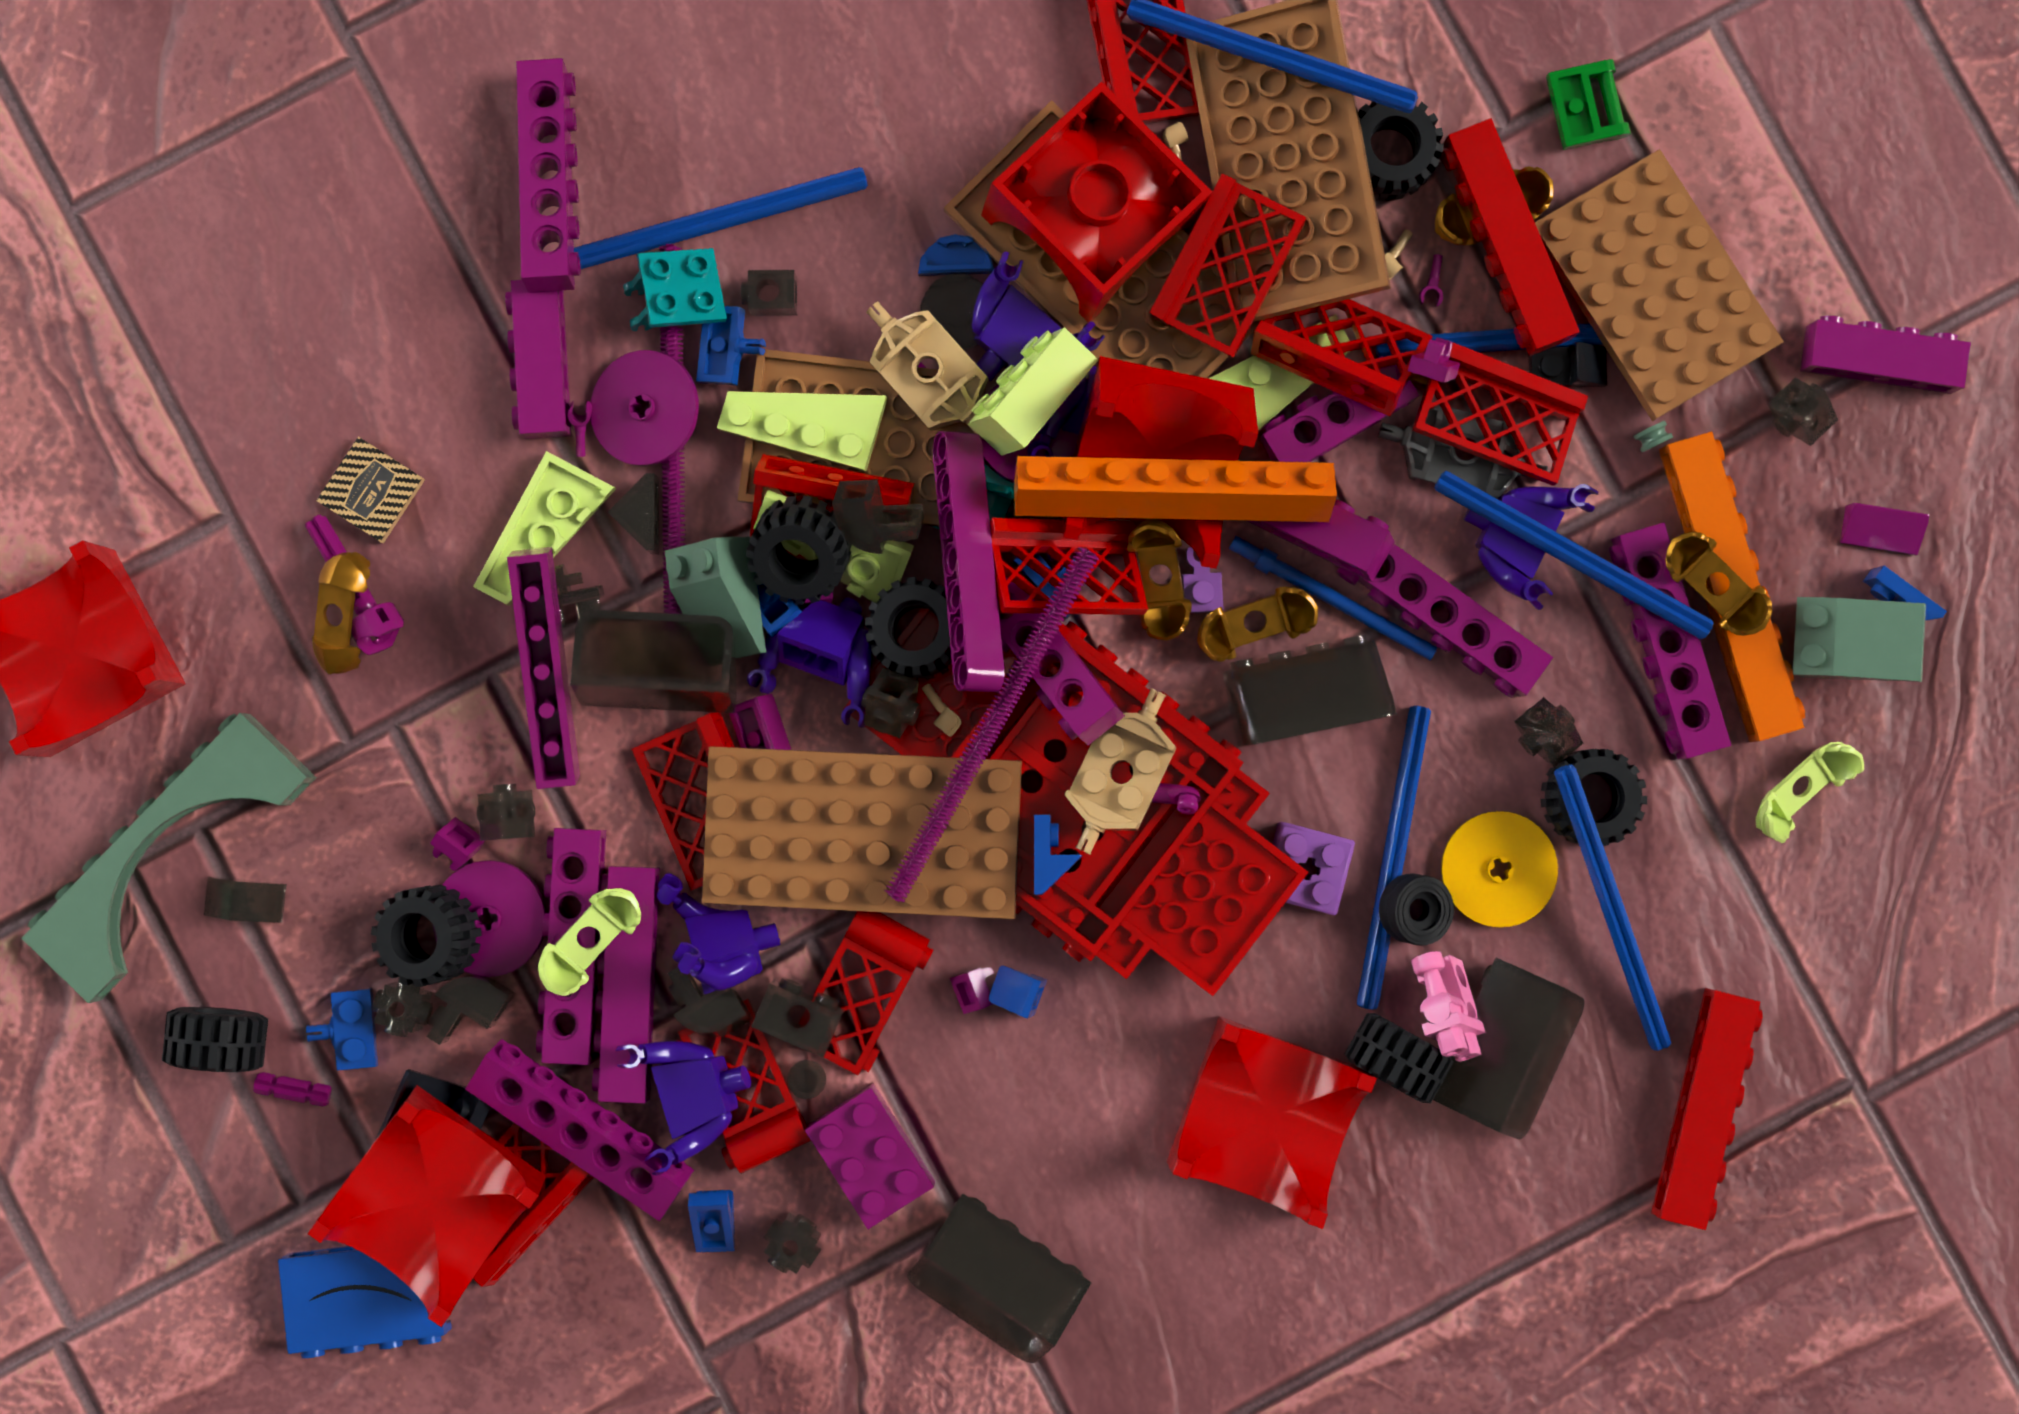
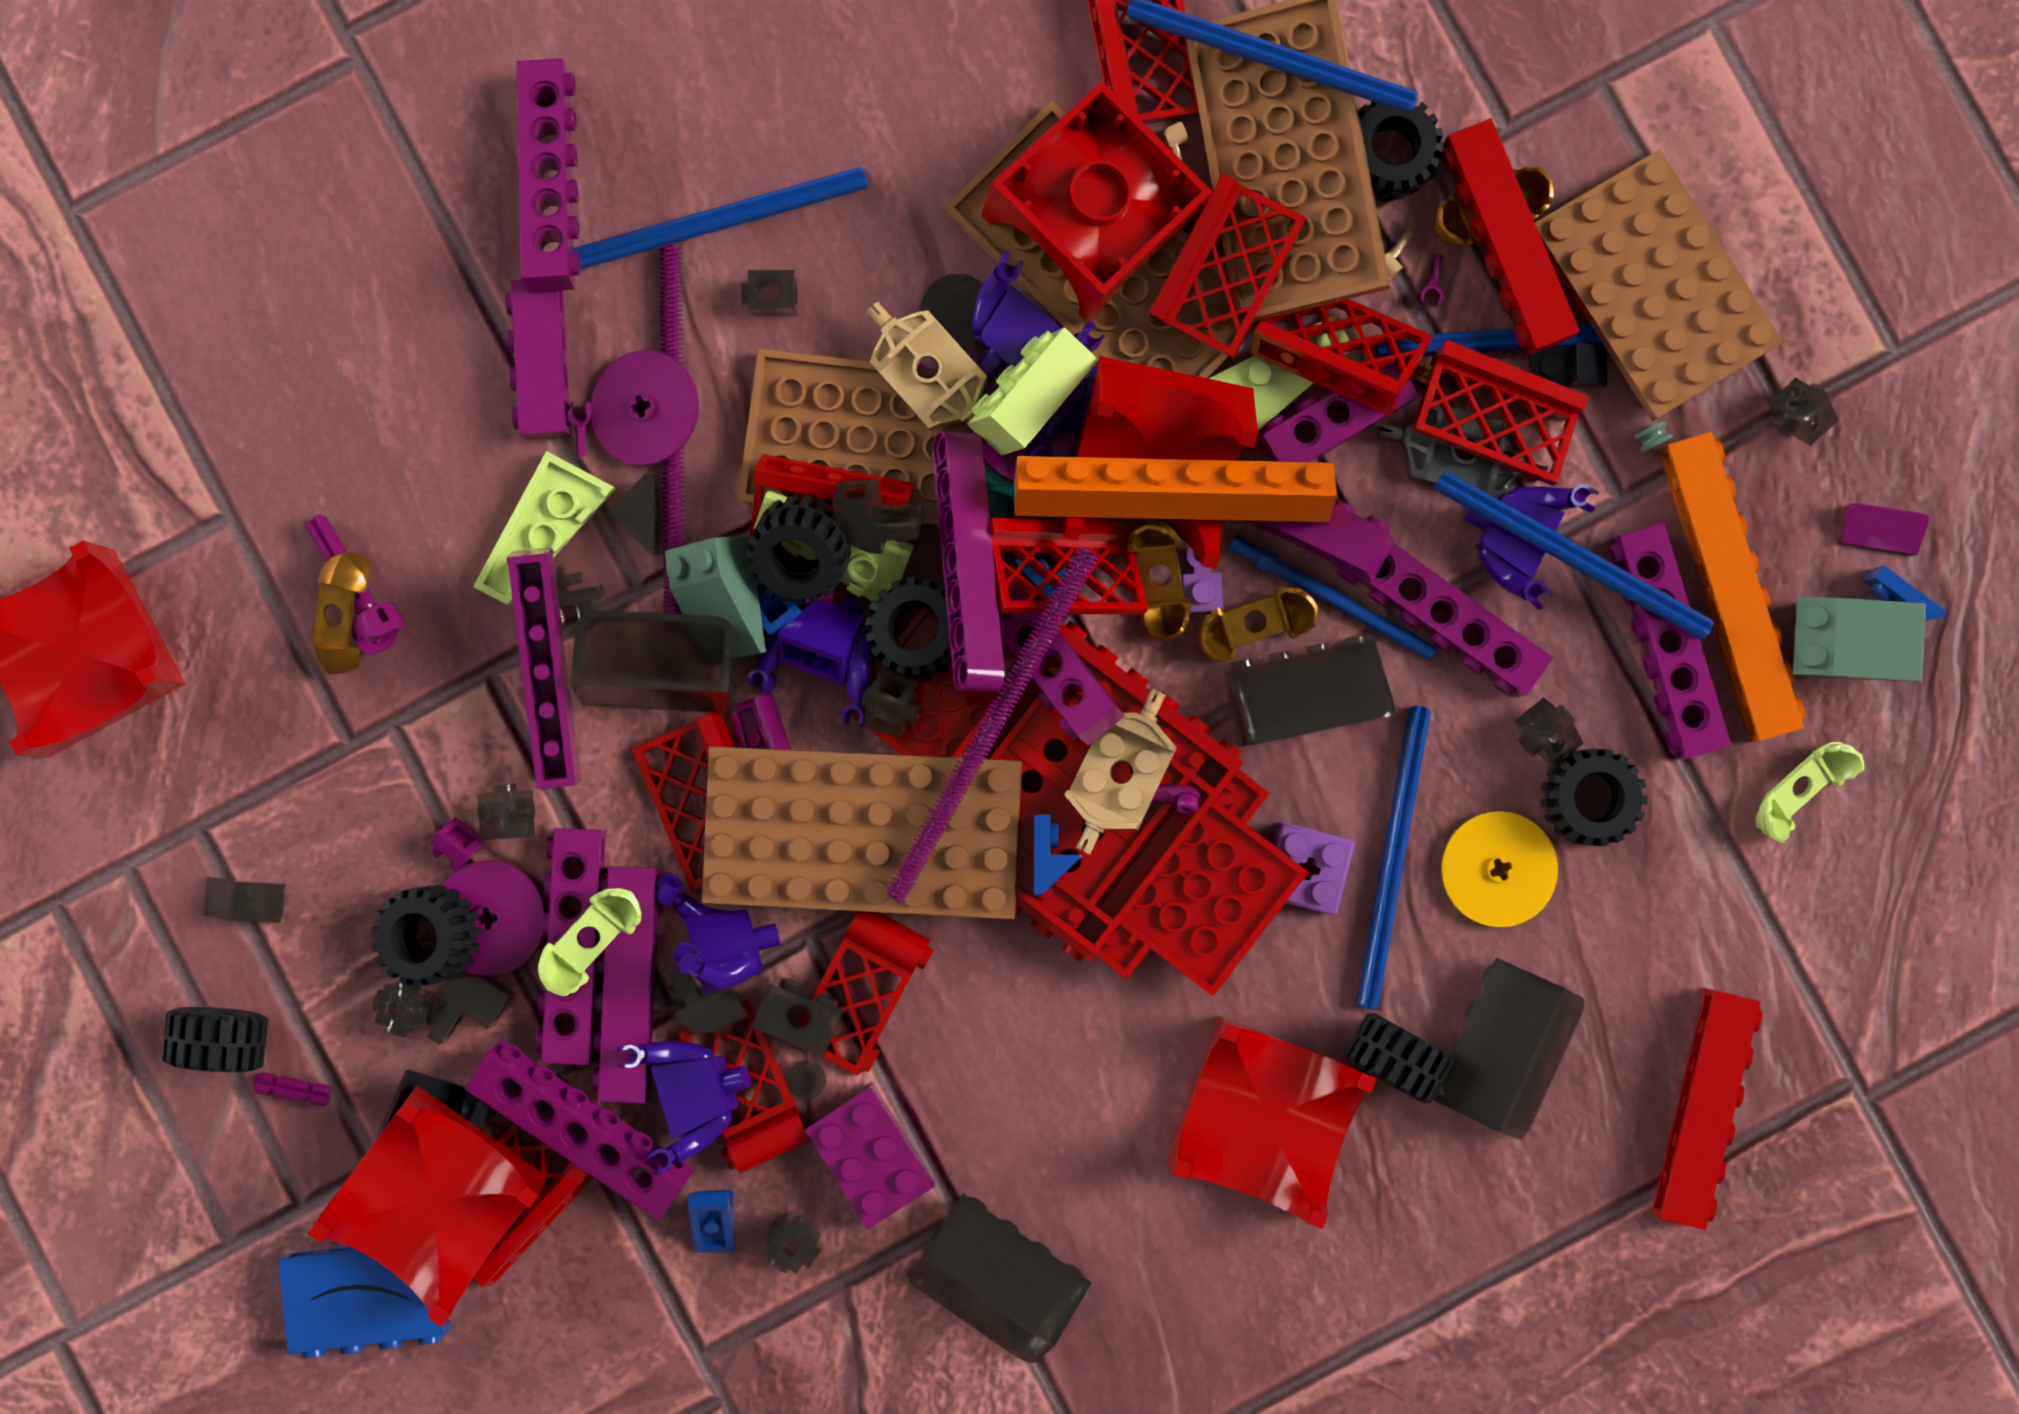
(83, 927): sand green arch -> none
(350, 1029): blue plate -> none
(370, 490): tile -> none
(677, 288): teal plate -> none
(723, 348): blue plate -> none
(816, 425): yellowish green wing -> none
(948, 720): tan hand -> none
(955, 256): blue tile -> none
(972, 989): magenta tile -> none
(1017, 991): blue slope -> none
(1435, 361): magenta tile -> none
(1436, 914): black tyre -> none
(1448, 1005): bright pink hips -> none
(1576, 106): green plate -> none
(1612, 907): blue axle -> none
(1742, 608): pearl gold piece -> none
(1885, 355): magenta brick -> none

